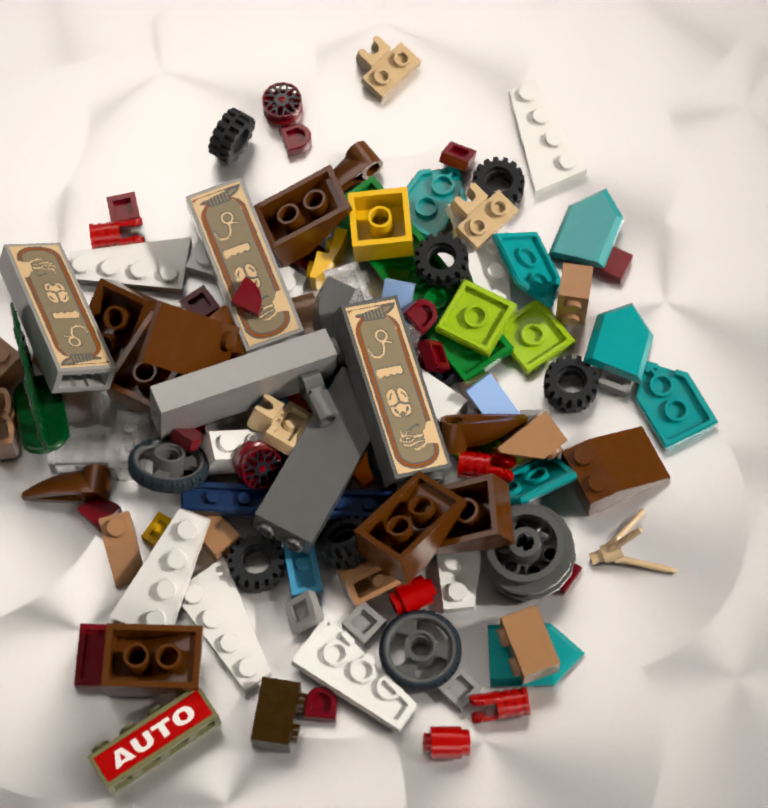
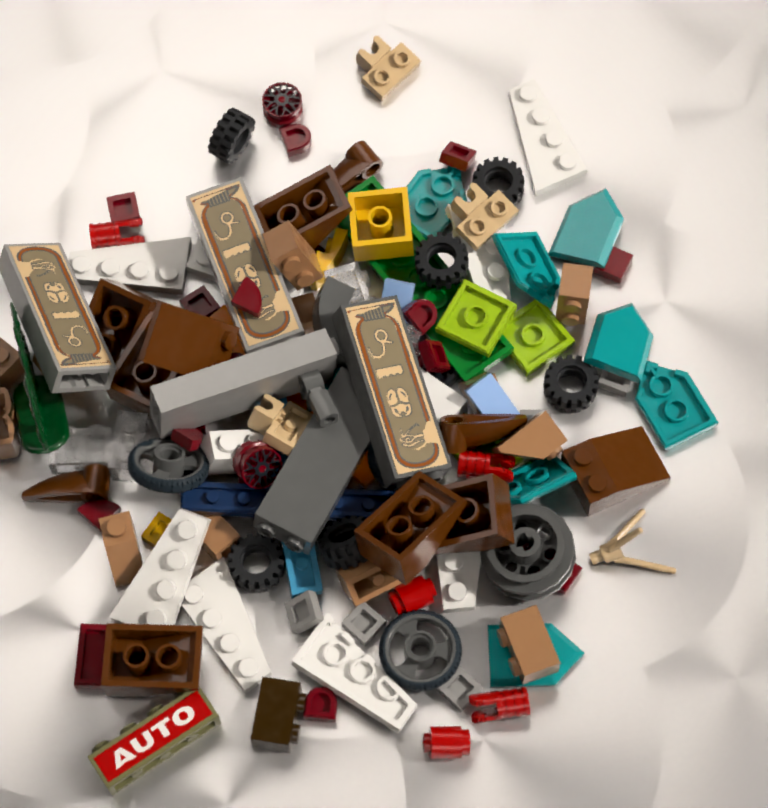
(292, 255): none -> medium nougat brick

